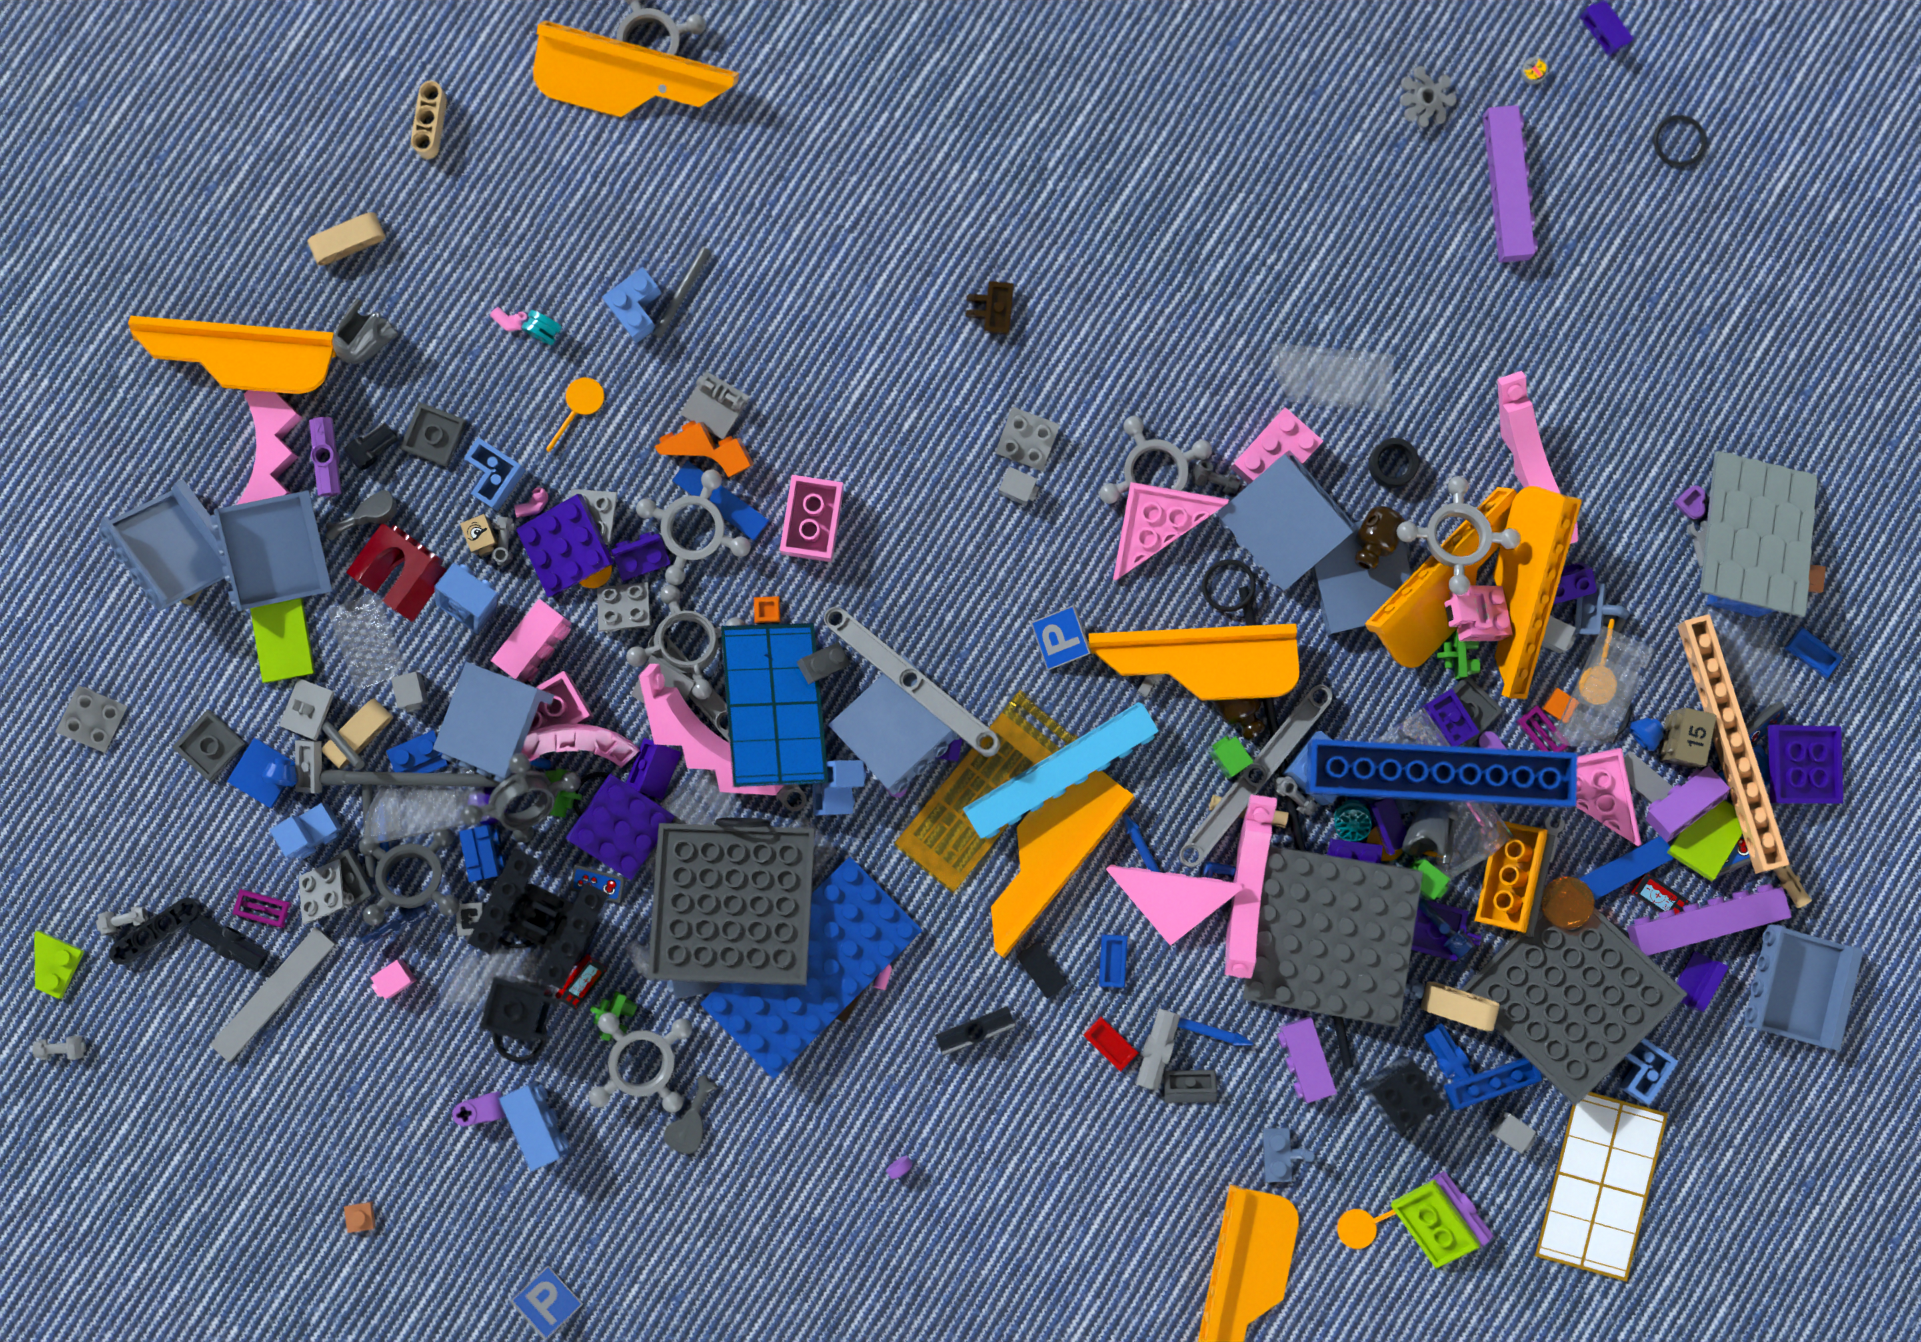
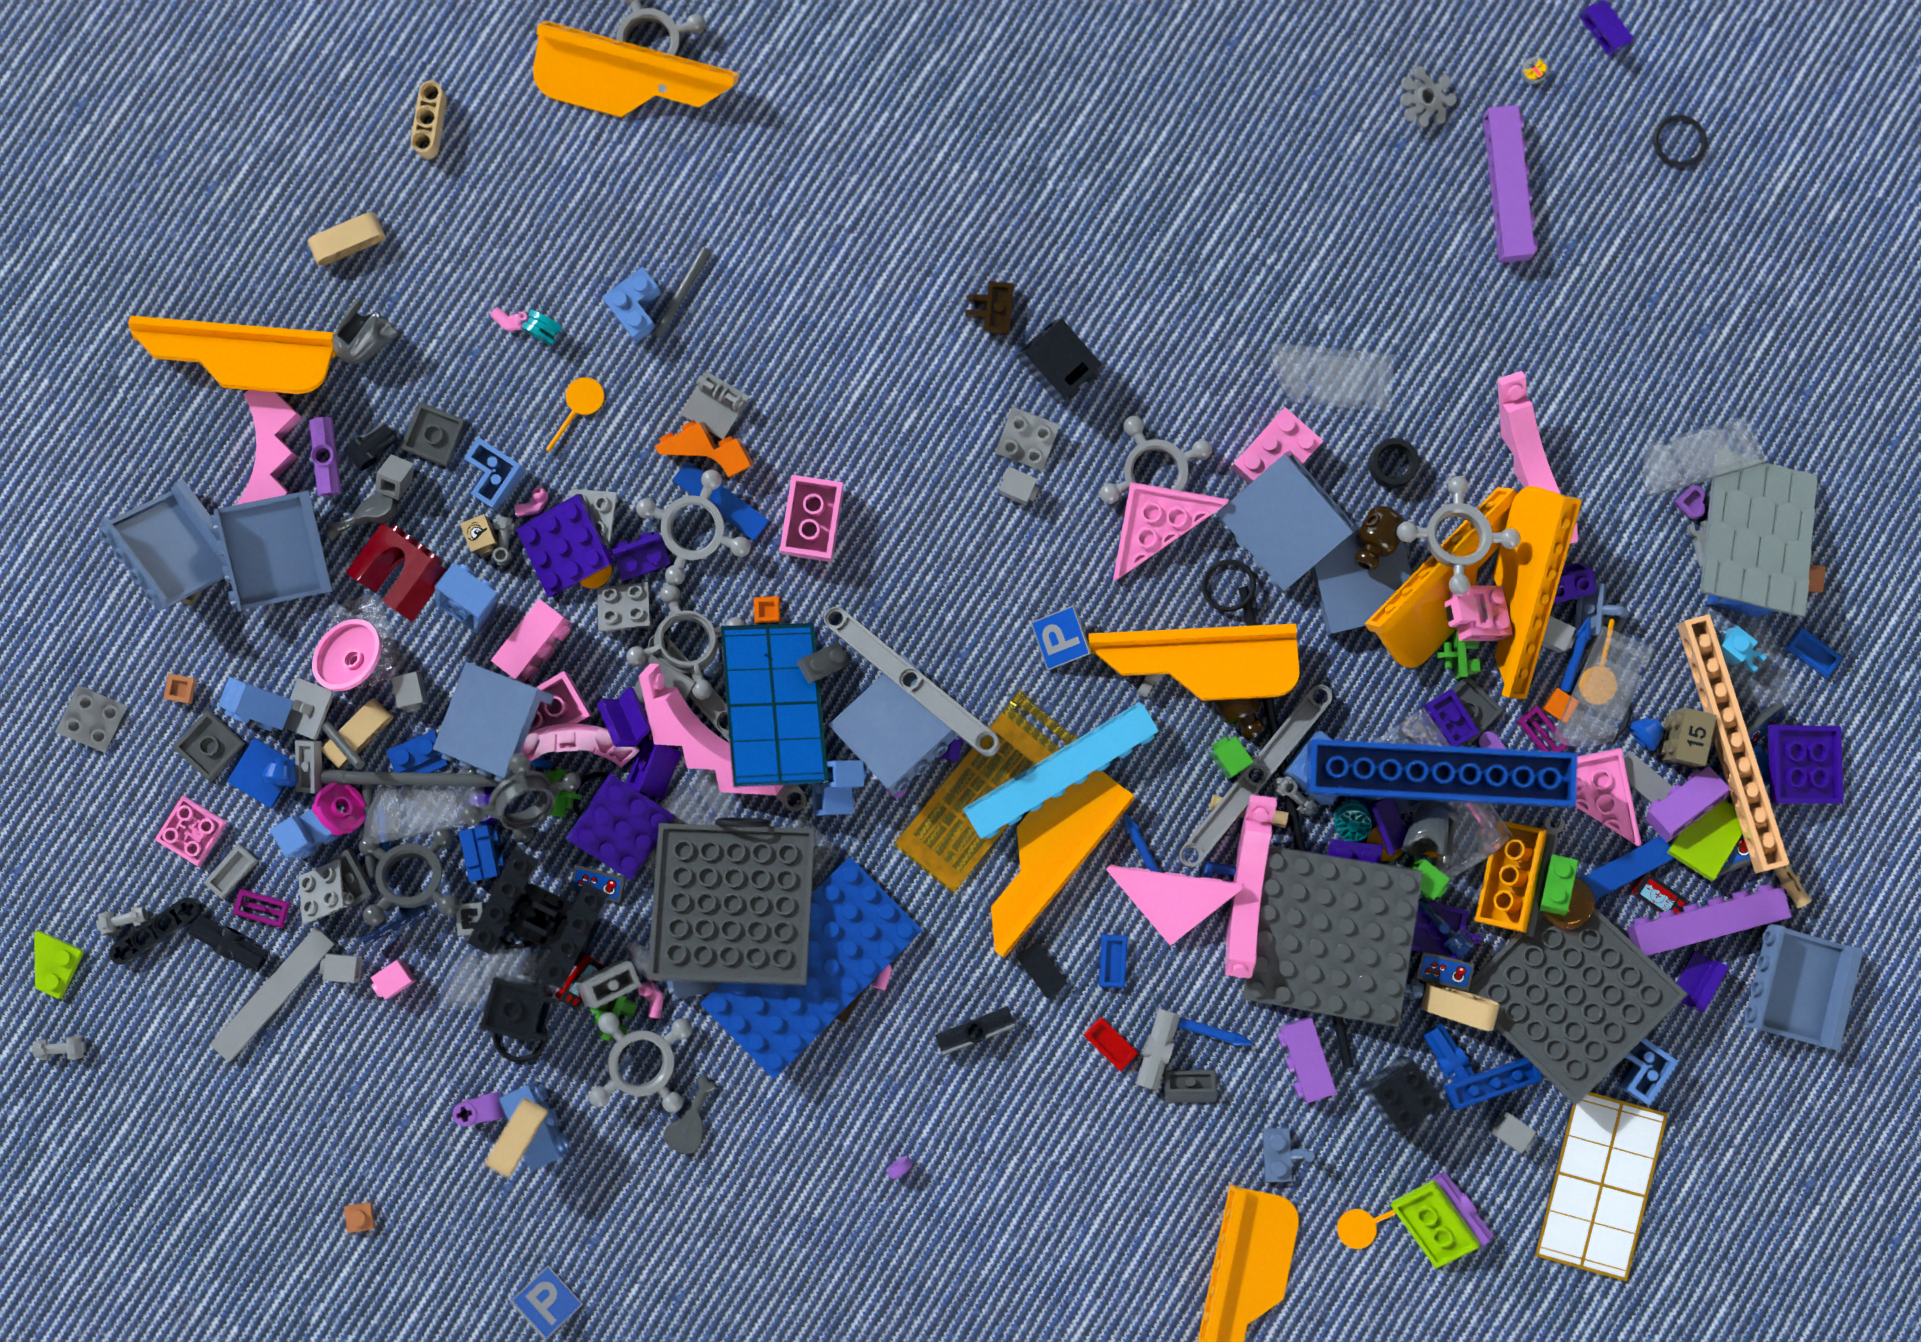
(180, 688): none -> nougat plate
(191, 831): none -> bright pink tile
(231, 871): none -> light grey tile
(250, 702): none -> medium blue brick
(282, 640): lime tile -> none
(331, 817): none -> dark pink plate
(341, 968): none -> light grey brick
(347, 655): none -> bright pink dish
(394, 477): none -> light grey brick
(516, 1137): none -> tan beam
(608, 983): none -> light grey brick
(624, 719): none -> dark purple panel
(654, 997): none -> bright pink arm
(1054, 356): none -> black container
(1203, 472): dark grey bar -> none
(1445, 971): none -> slope
(1559, 885): none -> bright green brick
(1583, 634): none -> blue piece
(1700, 456): none -> clear piece
(1738, 646): none -> medium azure brick

